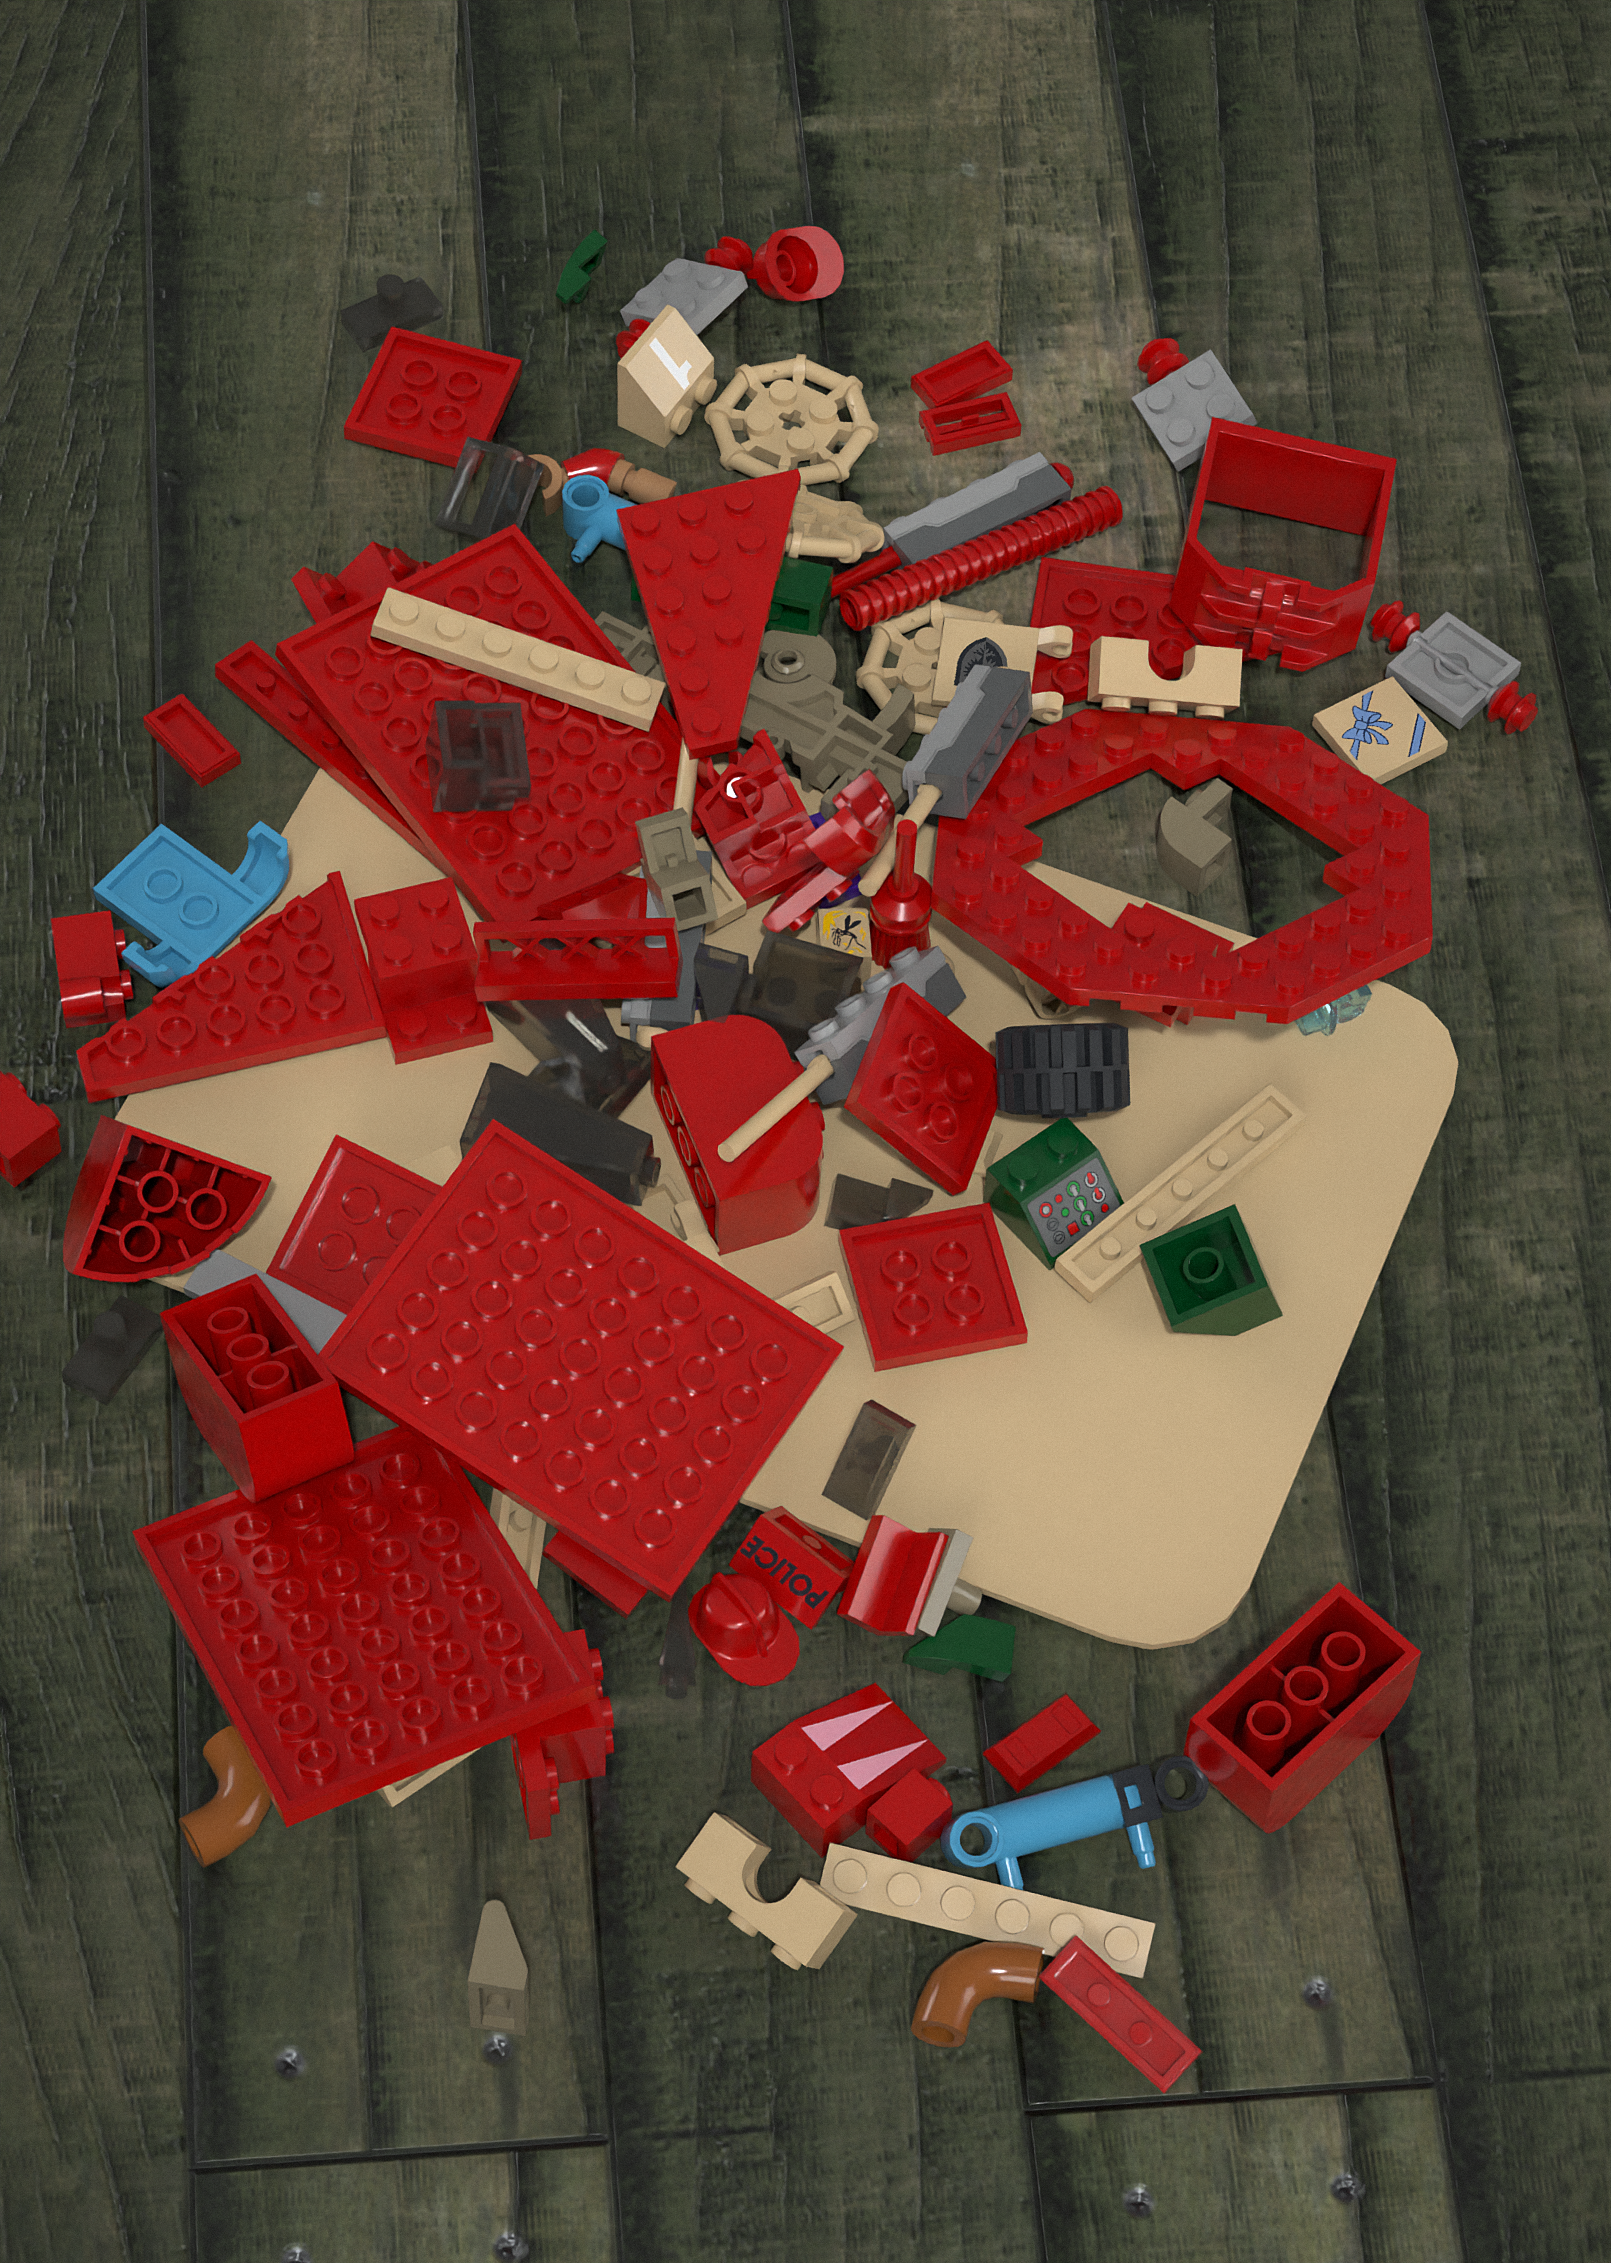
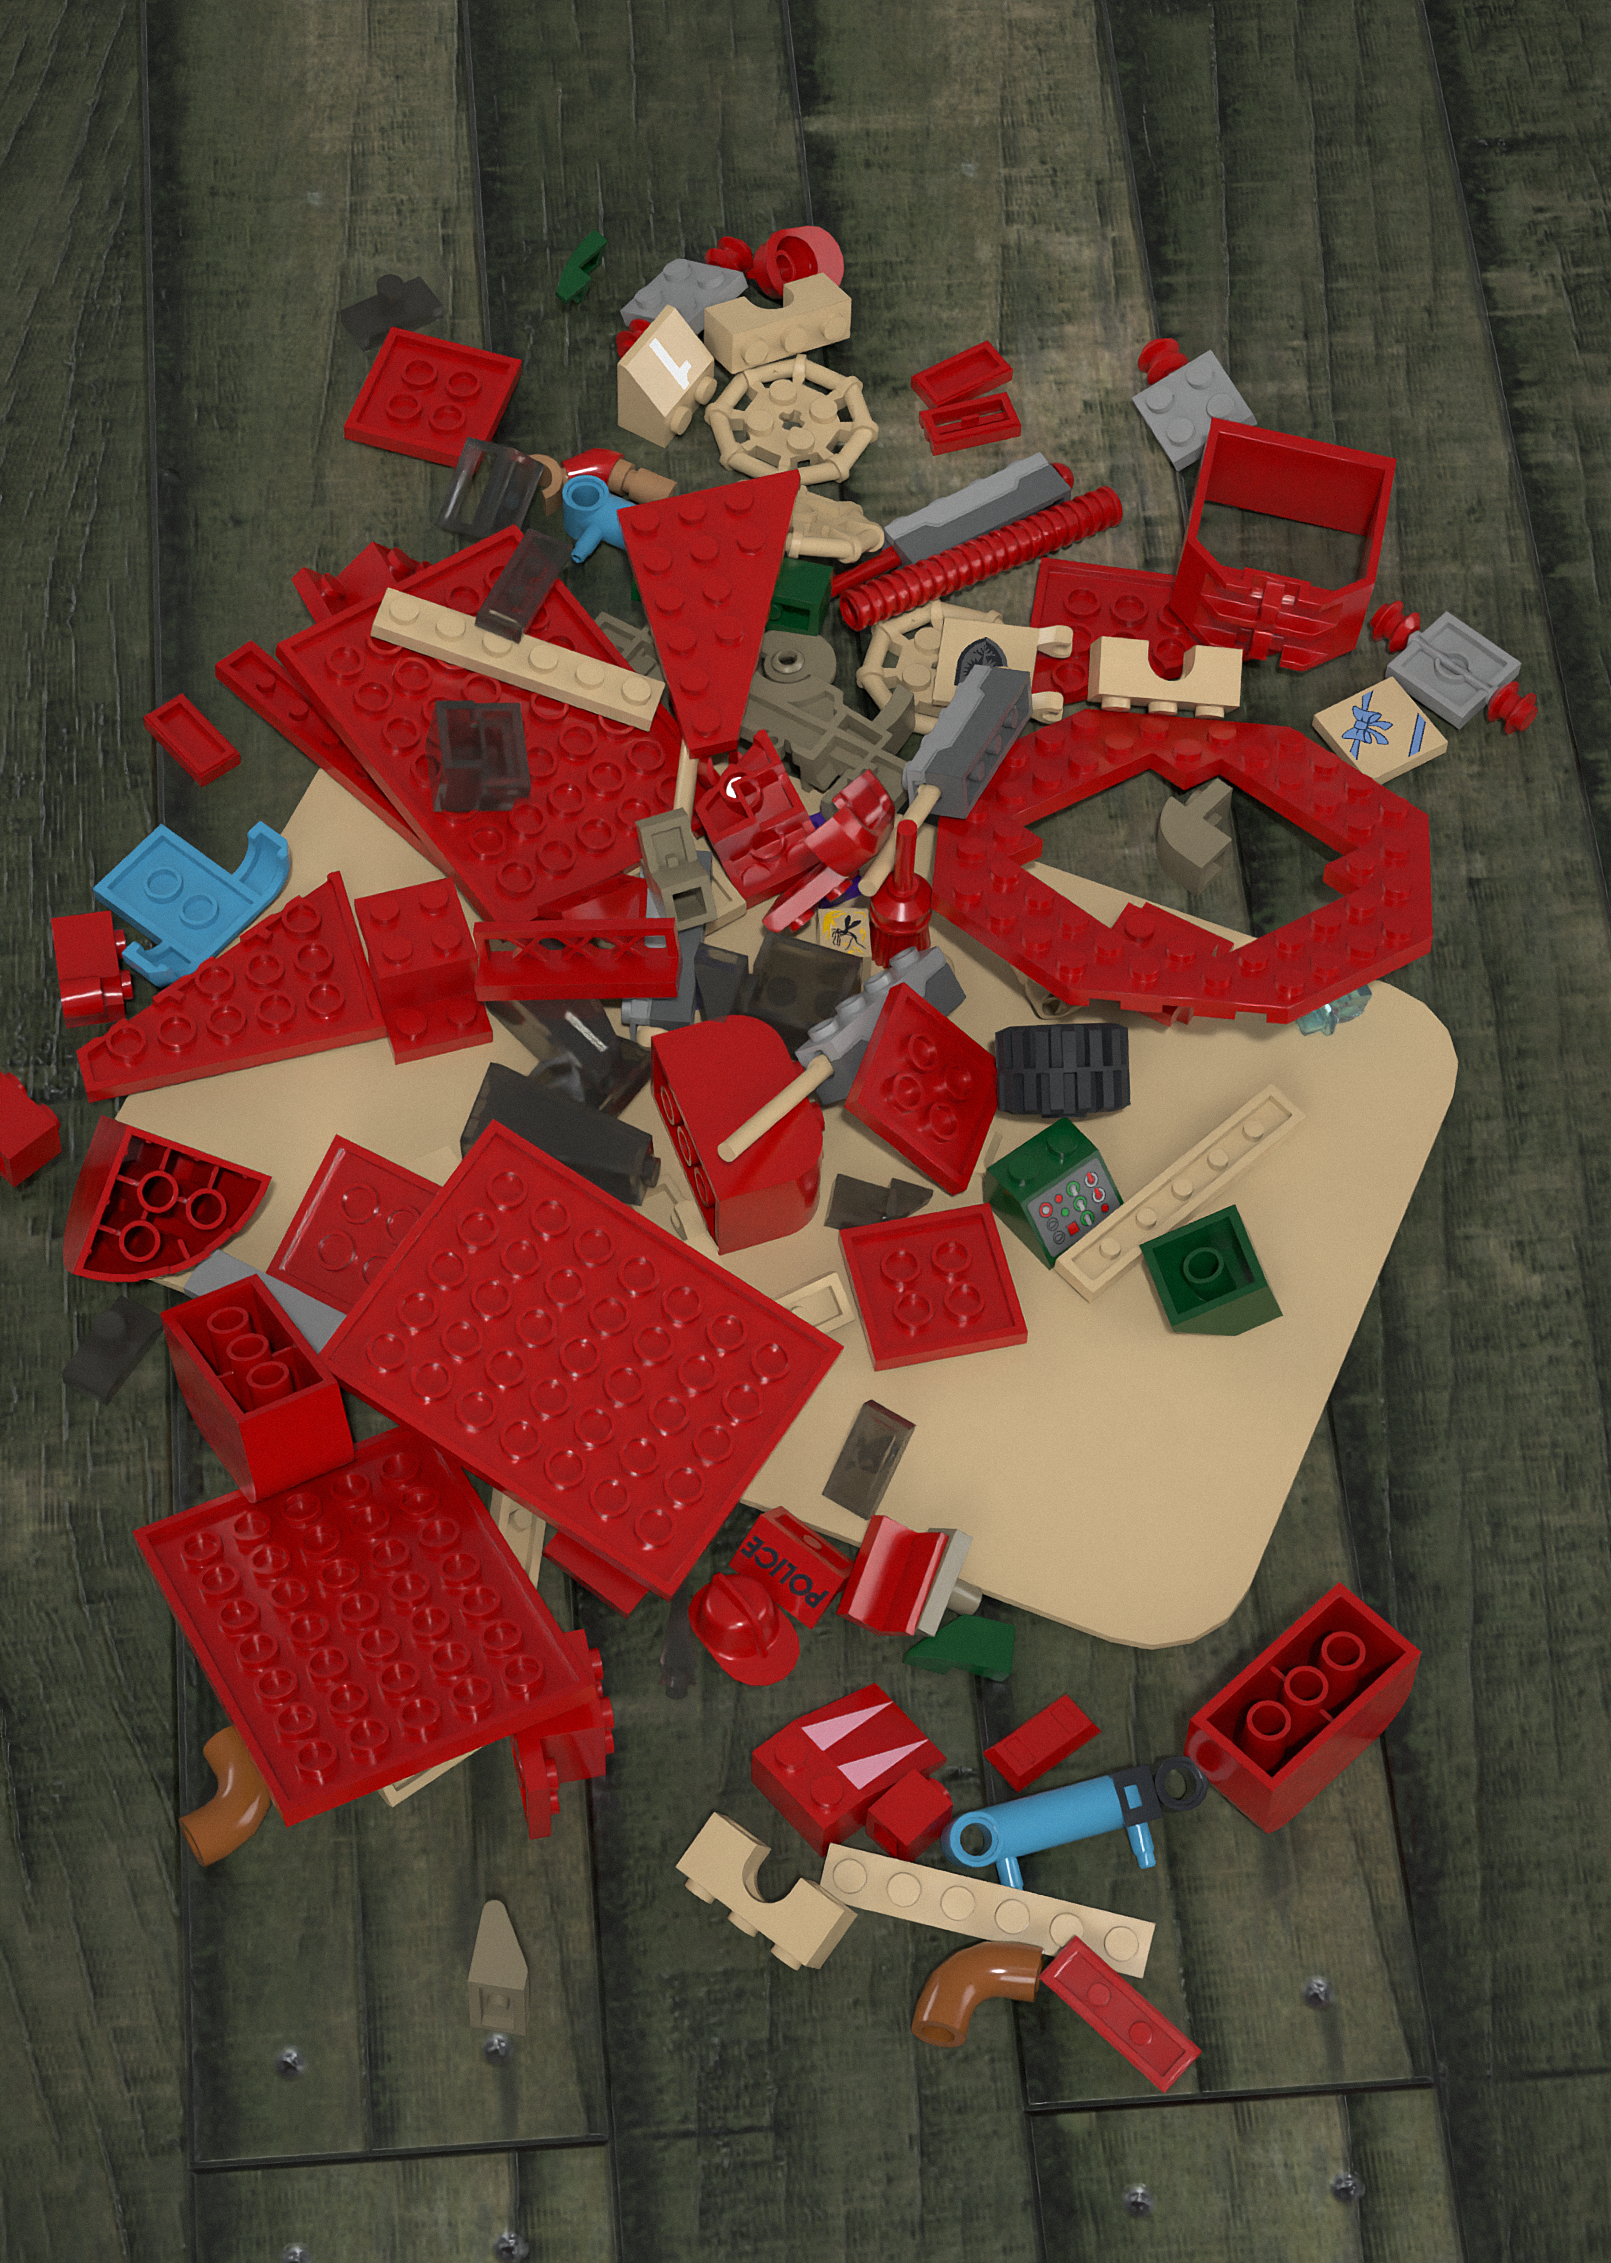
(523, 585): none -> clear smoke tile
(749, 336): none -> tan arch

